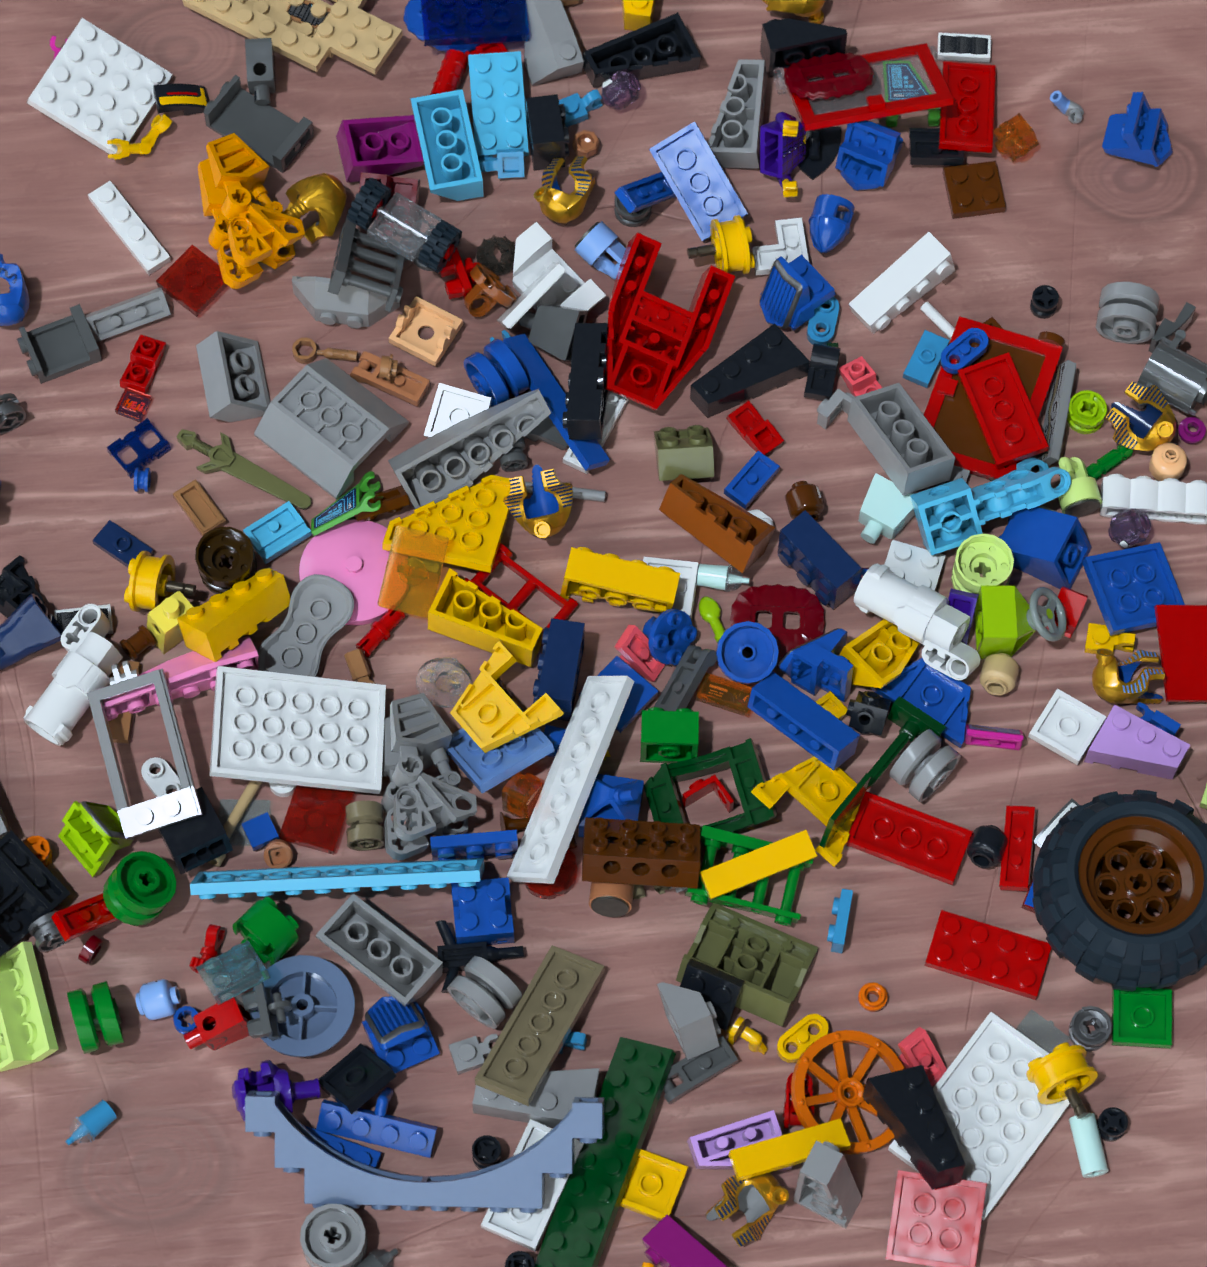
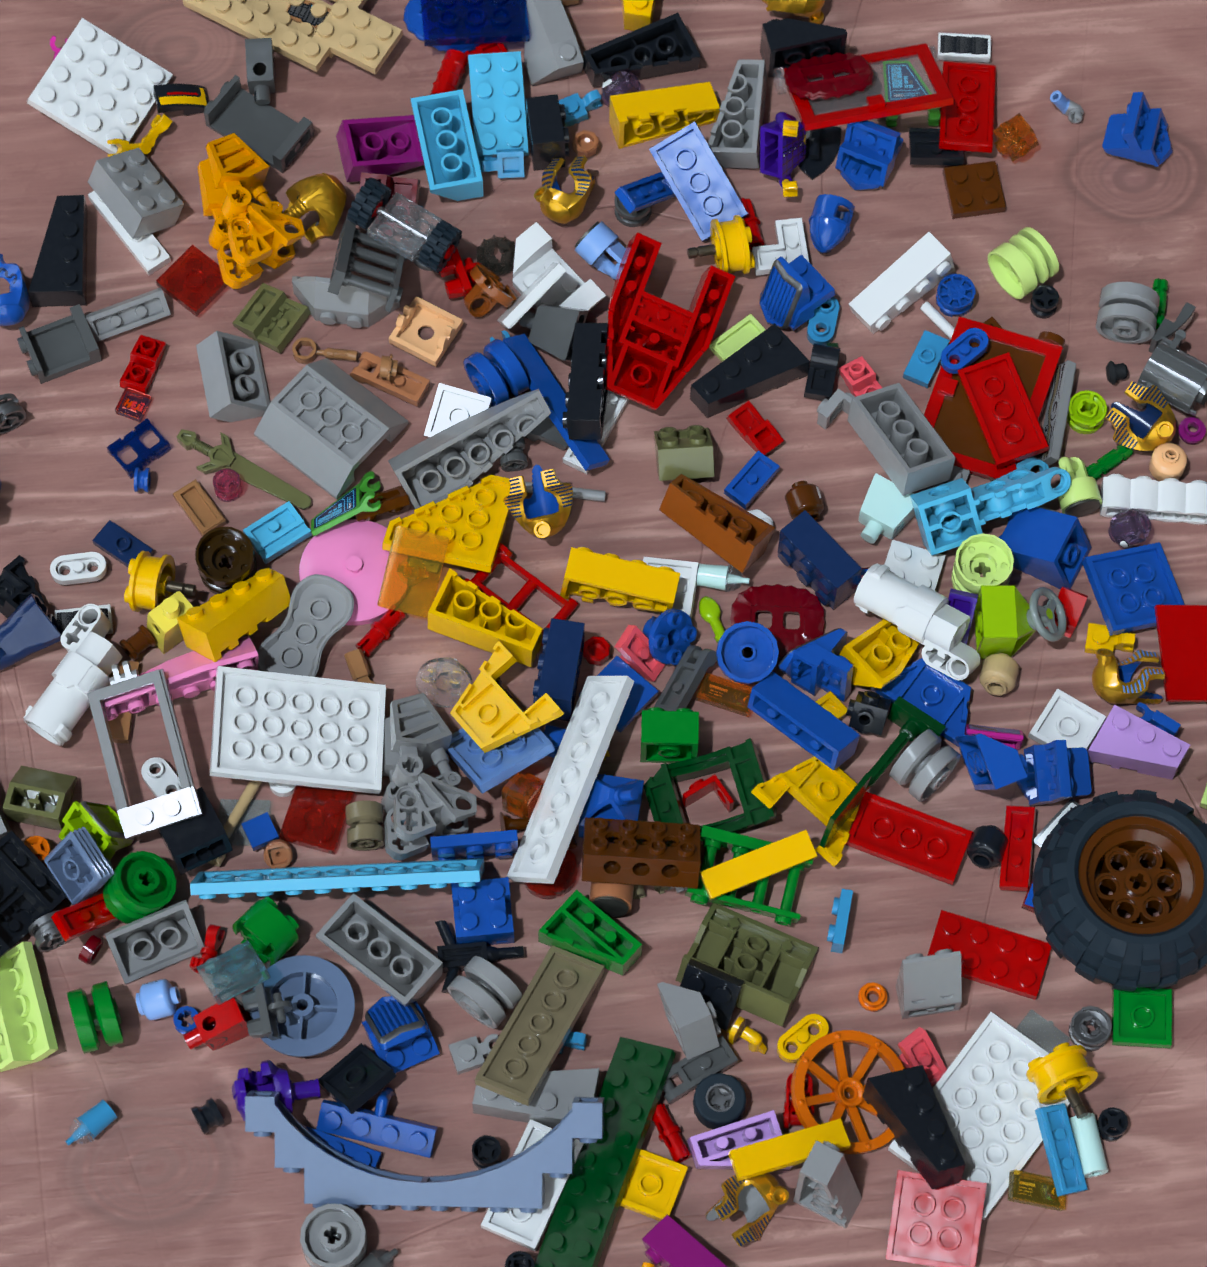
(39, 797): none -> olive slope
(62, 262): none -> black wedge
(79, 568): none -> white plate
(79, 865): none -> sand blue brick
(135, 193): none -> light grey brick
(155, 941): none -> light grey slope
(208, 1116): none -> black wheel
(226, 478): none -> clear pink wheel
(271, 318): none -> olive slope
(590, 934): none -> green wedge
(596, 650): none -> red tile
(661, 112): none -> yellow wedge
(670, 1134): none -> red pin
(719, 1090): none -> black wheel
(736, 337): none -> yellowish green tile
(753, 222): none -> red axle
(930, 984): none -> light grey slope
(956, 295): none -> blue wheel
(990, 762): none -> blue slope
(1023, 263): none -> yellowish green wheel
(1034, 1190): none -> clear yellow tile
(1055, 773): none -> blue piece
(1061, 1149): none -> dark azure tile
(1116, 372): none -> black piece
(1160, 287): none -> green axle

